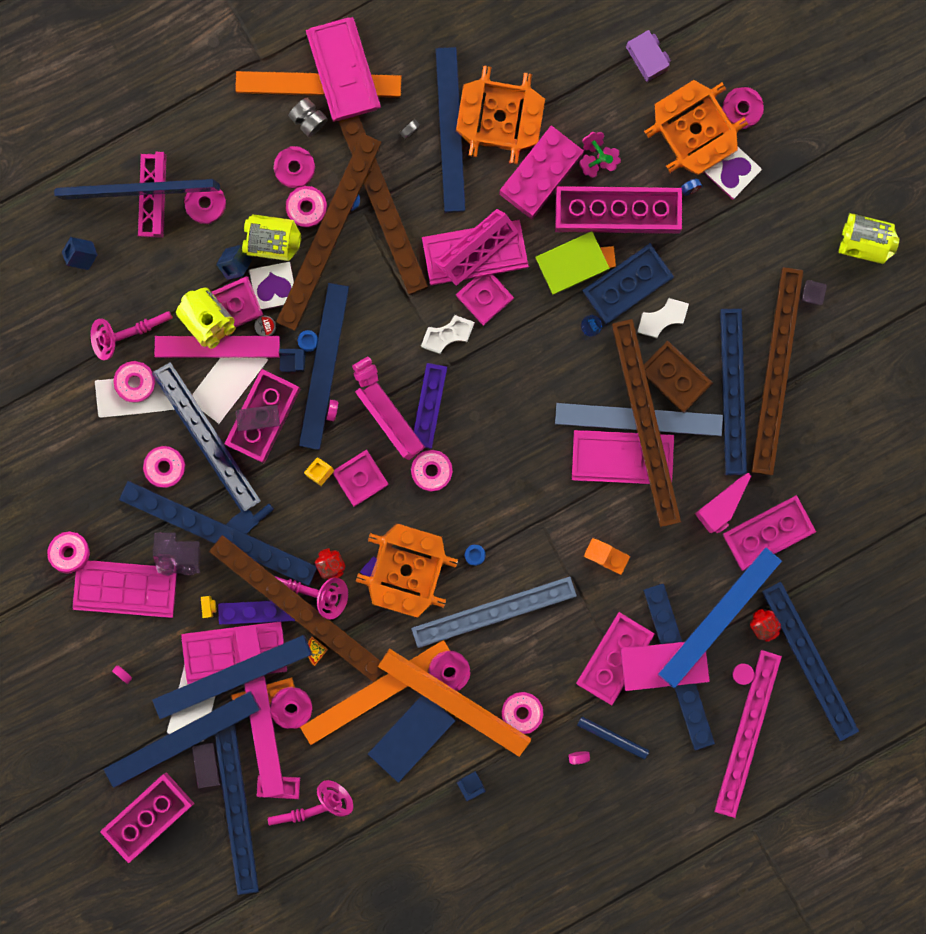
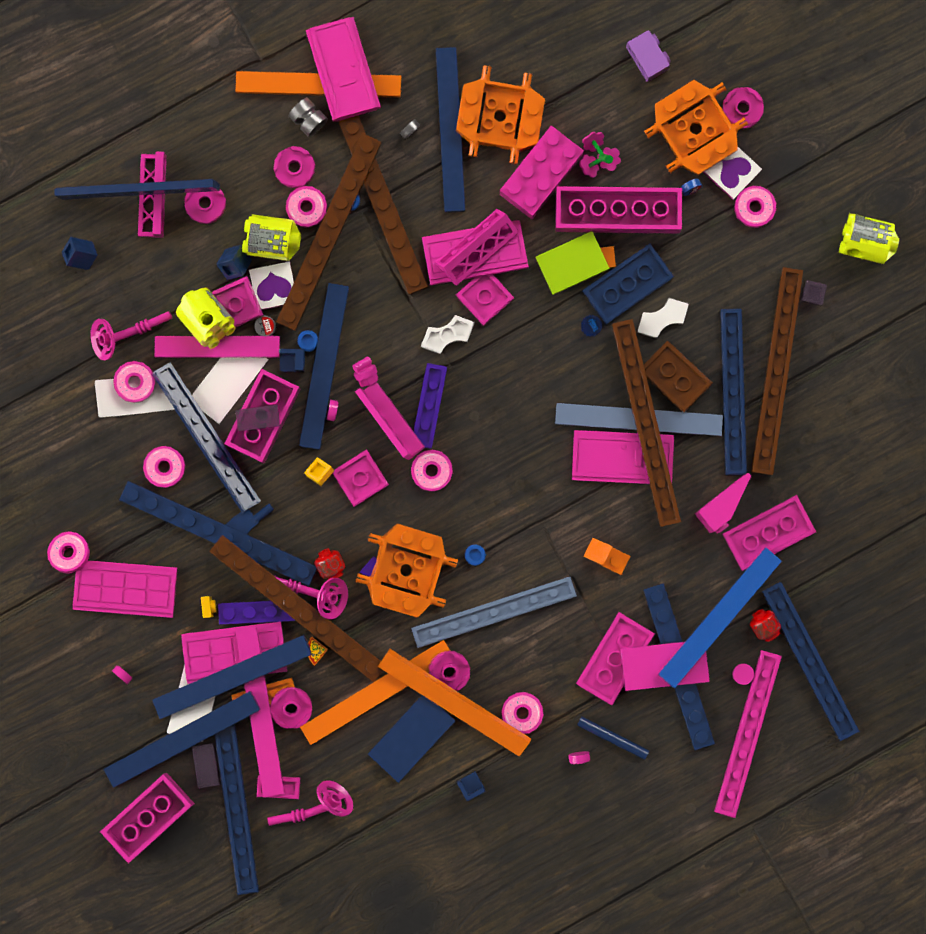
(175, 556): clear purple brick -> none
(759, 195): none -> tile

